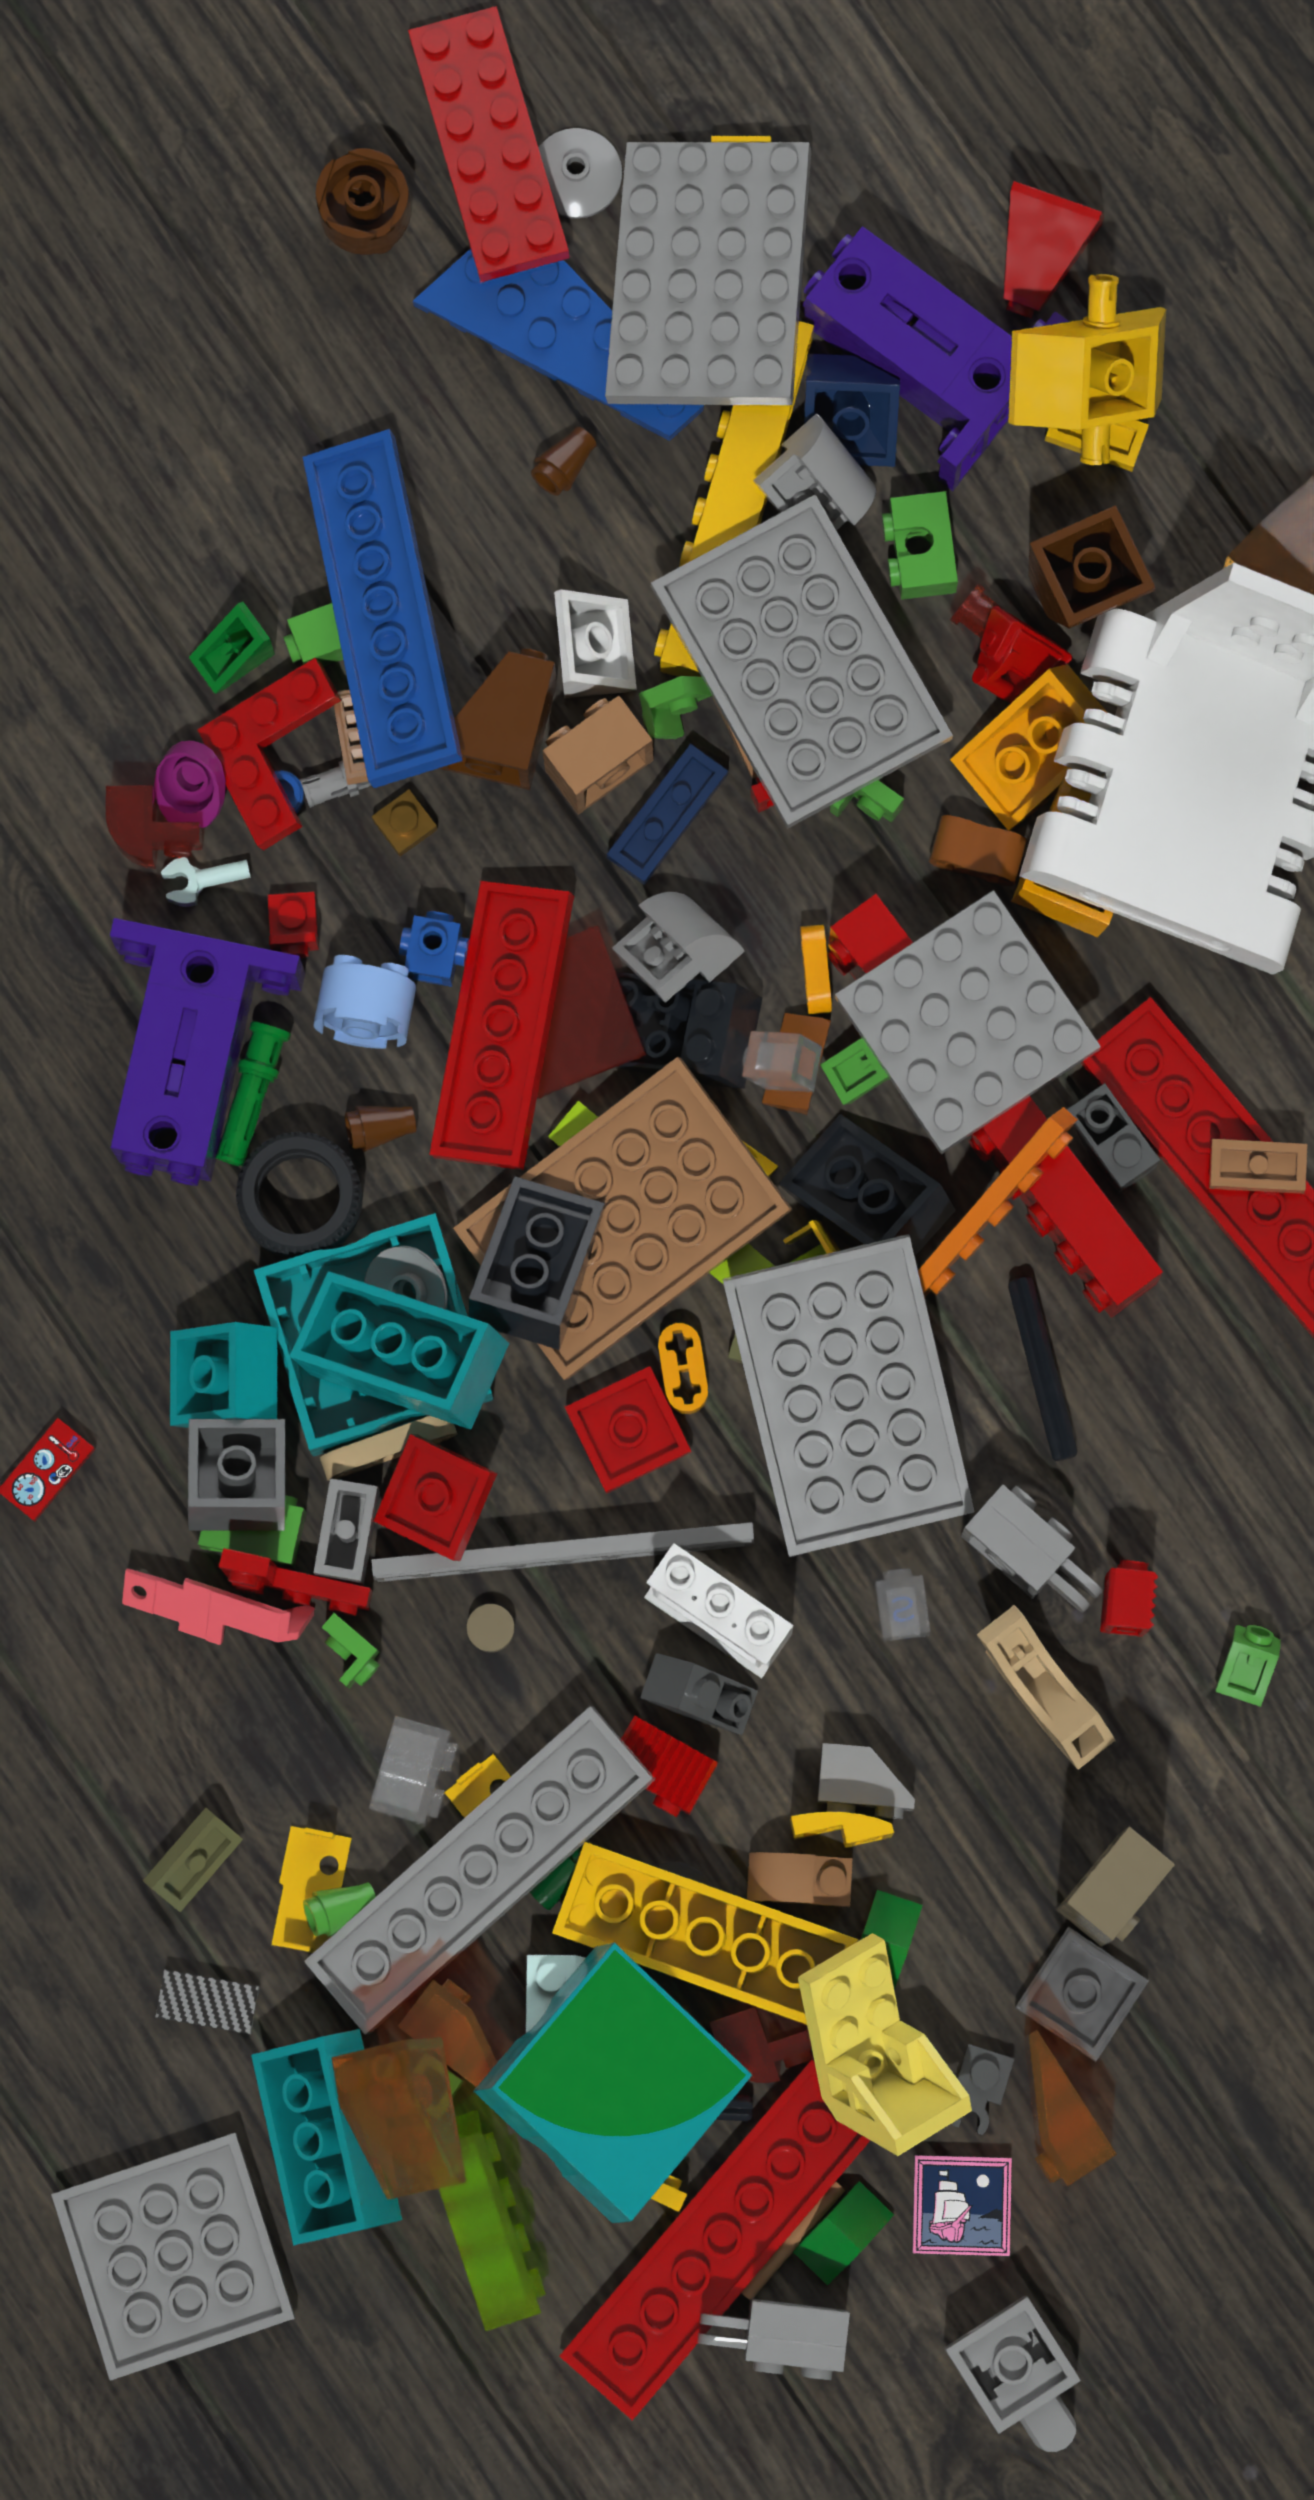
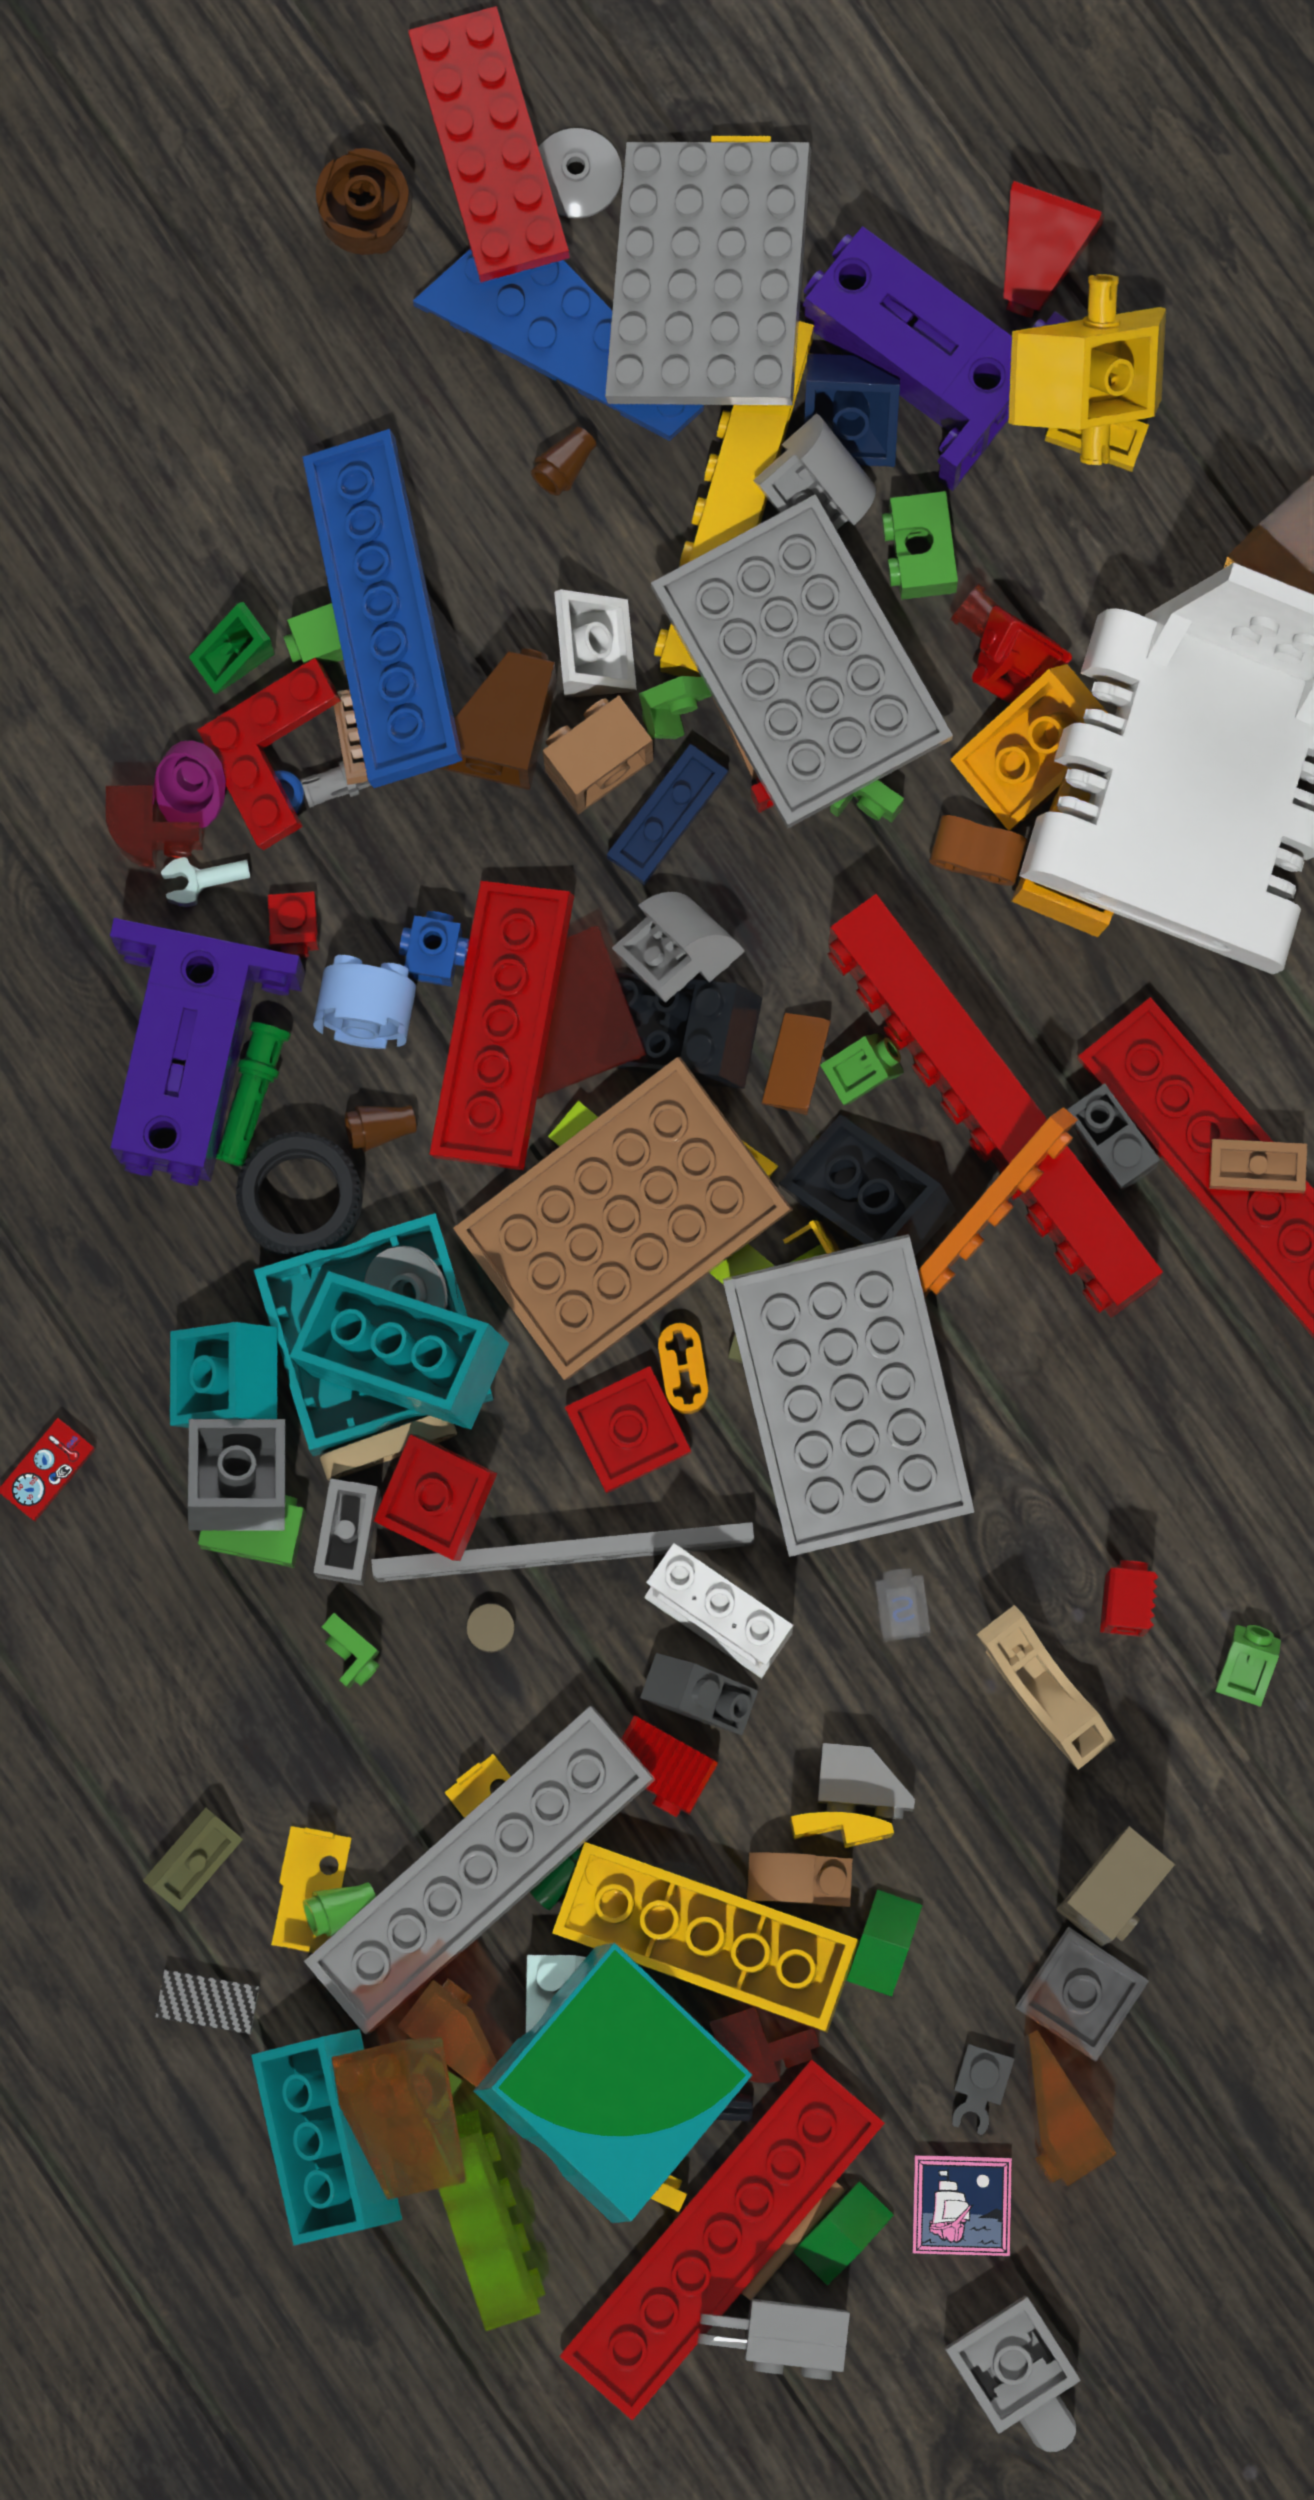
(173, 2256): light grey plate -> none
(207, 1609): coral piece -> none
(255, 1573): red plate -> none
(404, 823): pearl gold plate -> none
(412, 1771): clear brick -> none
(536, 1262): black slope -> none
(781, 1061): clear brick -> none
(815, 969): light orange beam -> none
(868, 2062): light yellow bracket -> none
(967, 1022): light grey plate -> none
(1027, 1546): light grey brick -> none
(1042, 1368): black axle -> none
(1087, 569): reddish brown slope -> none

